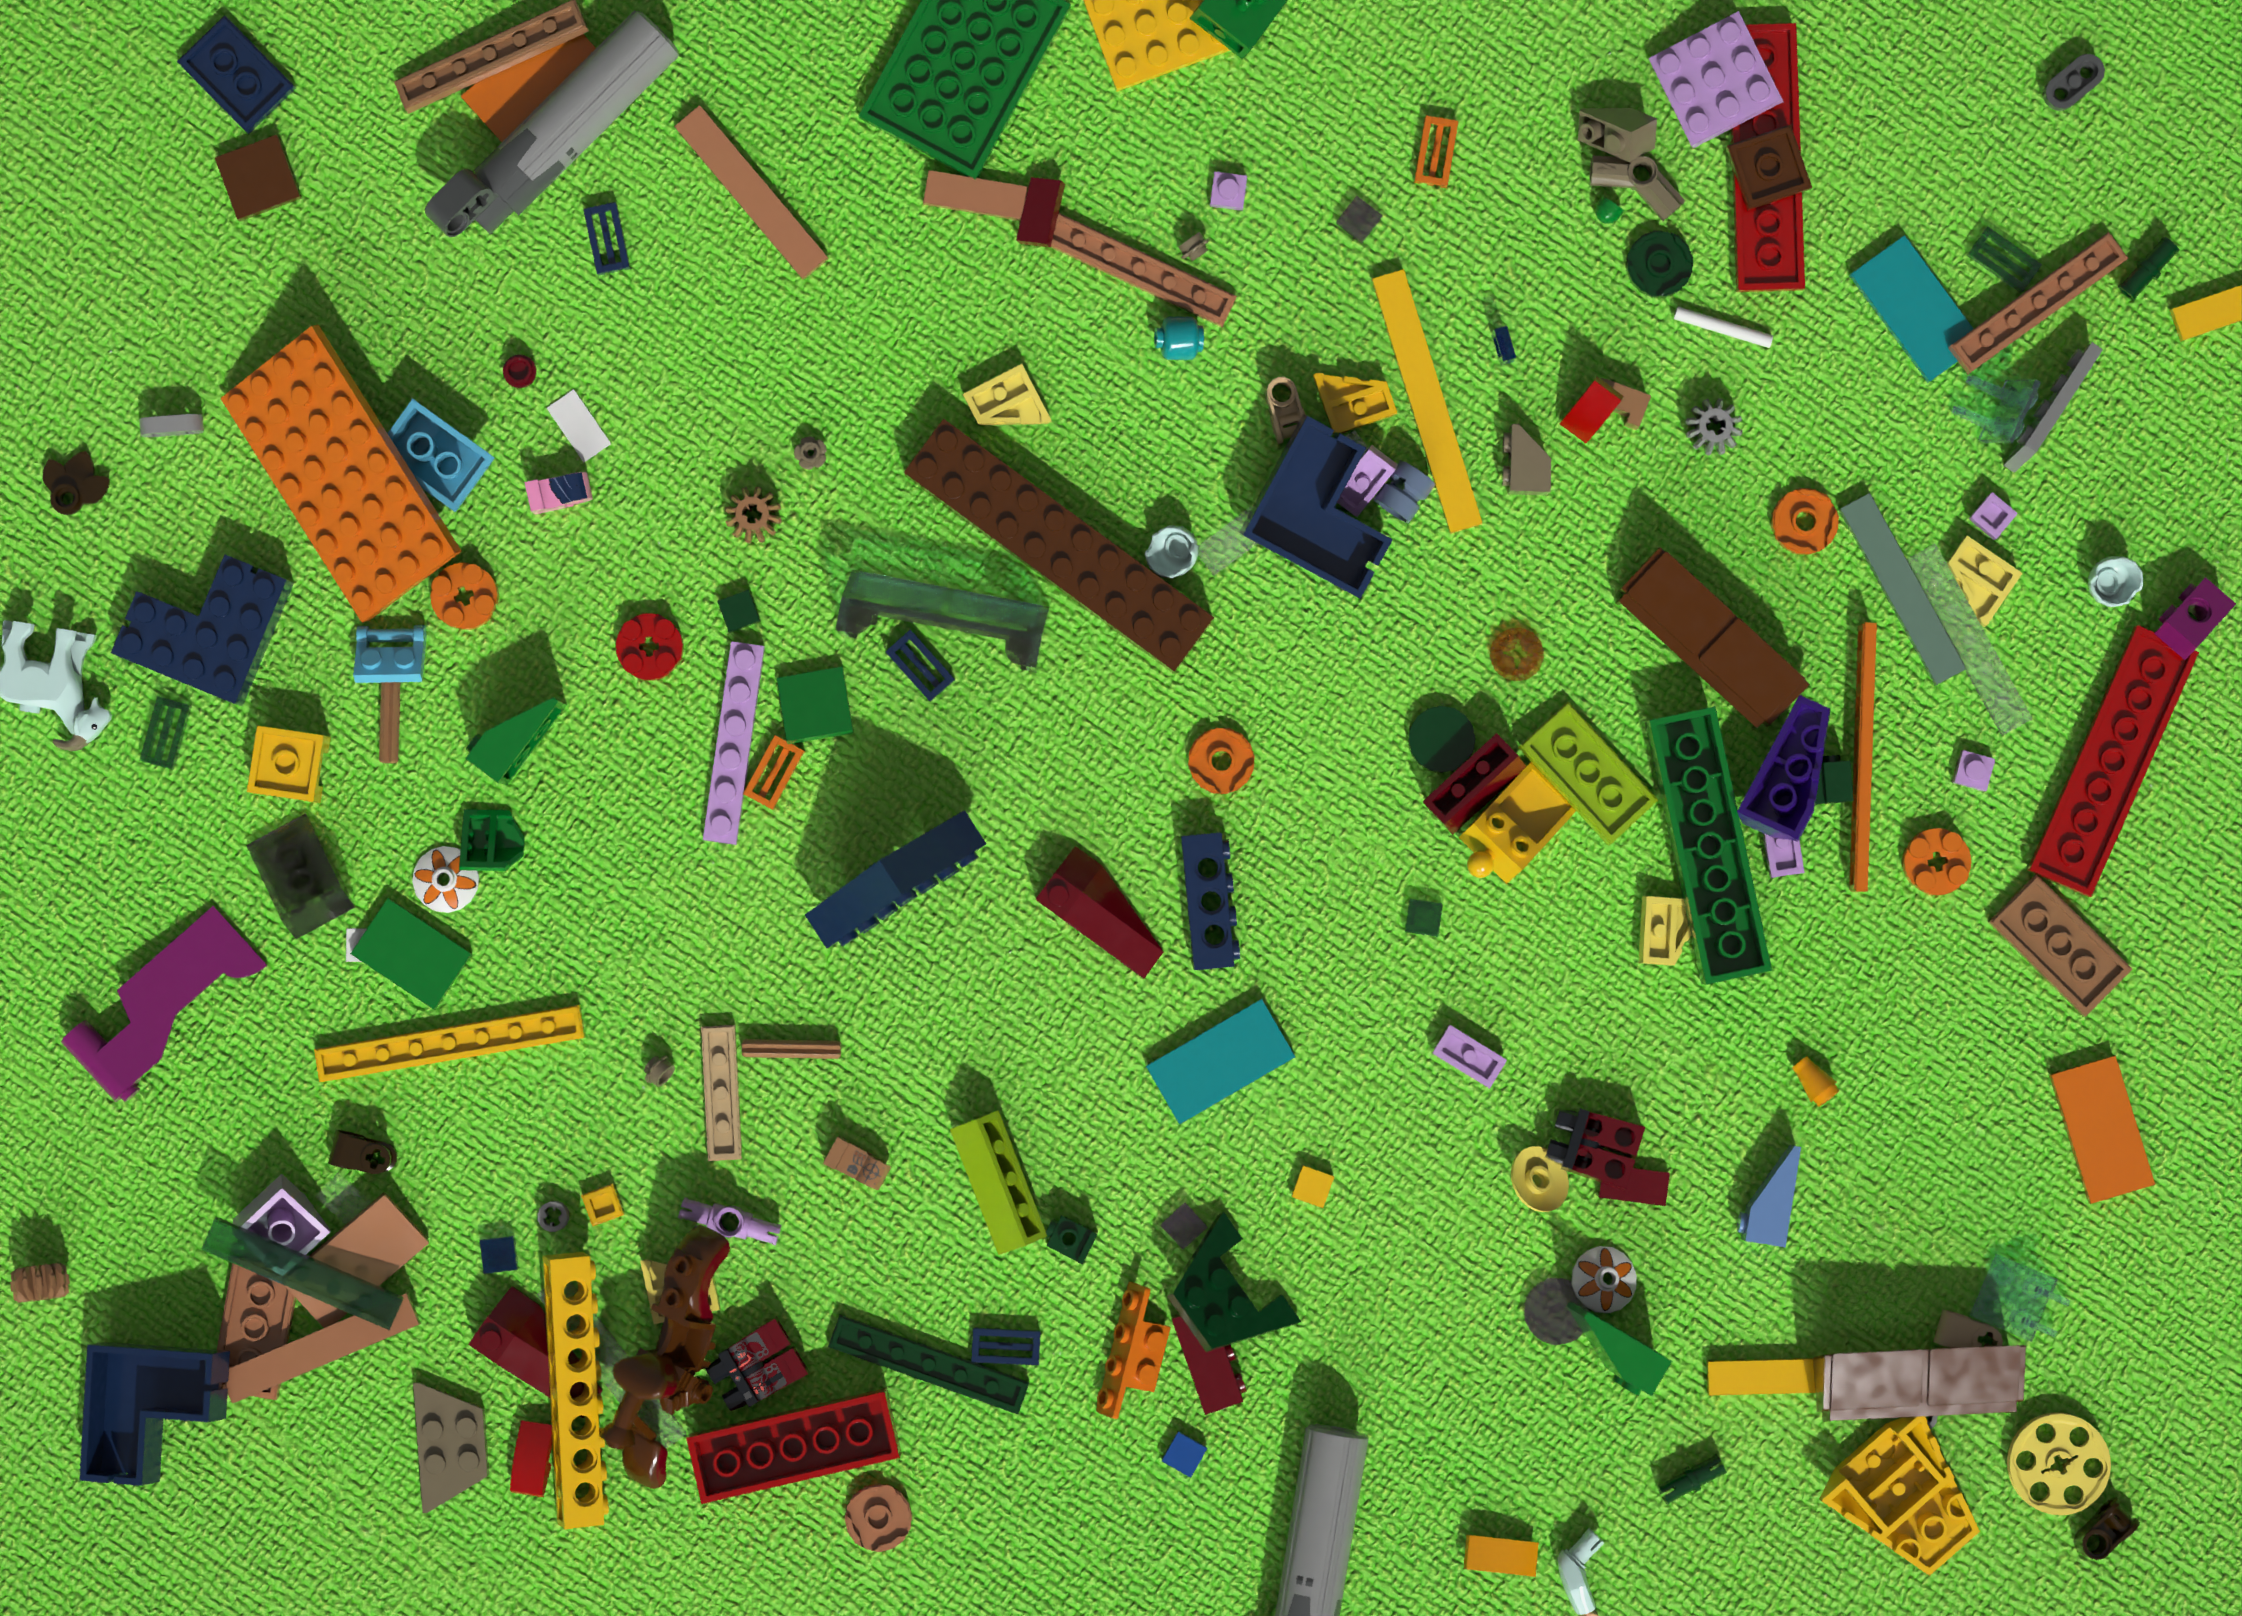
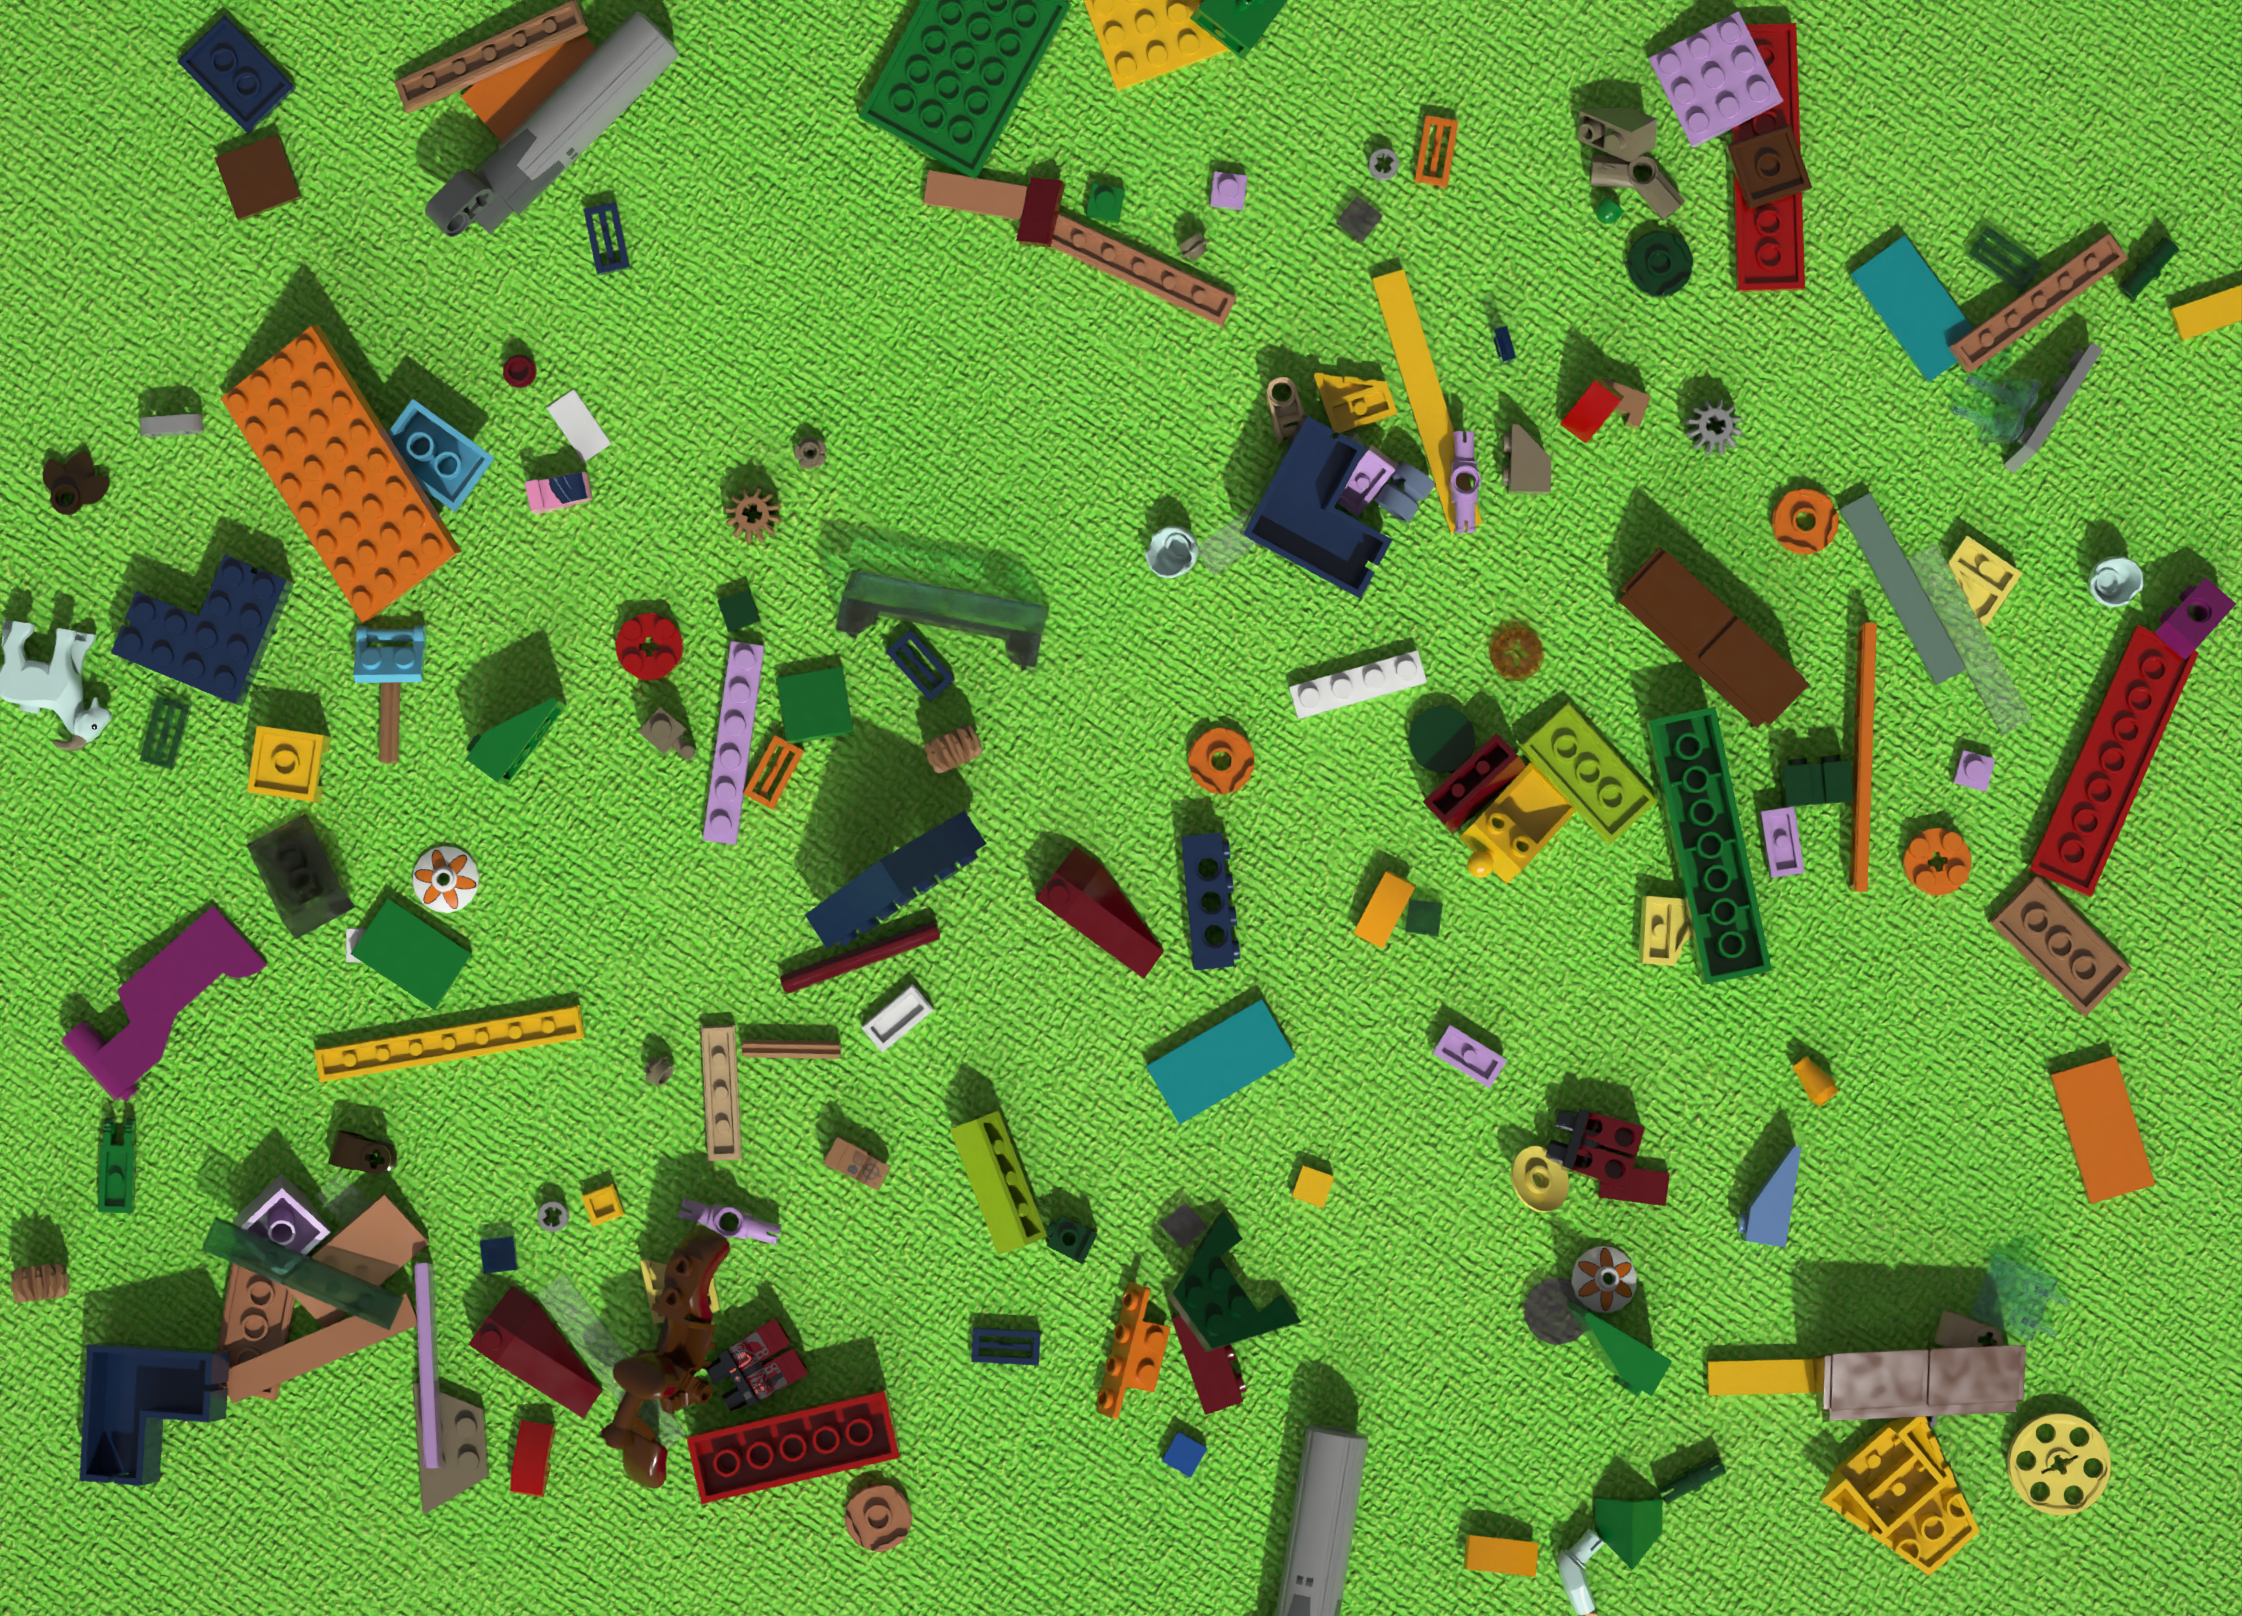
(117, 1169): none -> green hinge
(428, 1365): none -> lavender tile
(446, 588): orange plate -> none
(490, 840): green slope -> none
(558, 1272): yellow brick -> none
(668, 734): none -> dark tan brick
(751, 192): nougat tile -> none
(860, 957): none -> dark red axle
(897, 1018): none -> white tile
(928, 1364): dark green tile -> none
(953, 748): none -> medium nougat gear
(1007, 400): light yellow wing -> none
(1058, 546): reddish brown brick -> none
(1105, 203): none -> green plate
(1179, 338): teal head -> none
(1357, 684): none -> white plate
(1384, 909): none -> light orange slope
(1393, 167): none -> light grey bush
(1464, 464): none -> lavender pin
(1628, 1525): none -> green slope
(1723, 327): white bar -> none
(1788, 780): dark purple wedge -> none
(1993, 516): lavender plate -> none
(2072, 82): dark grey plate -> none
(2108, 1528): dark brown piece -> none

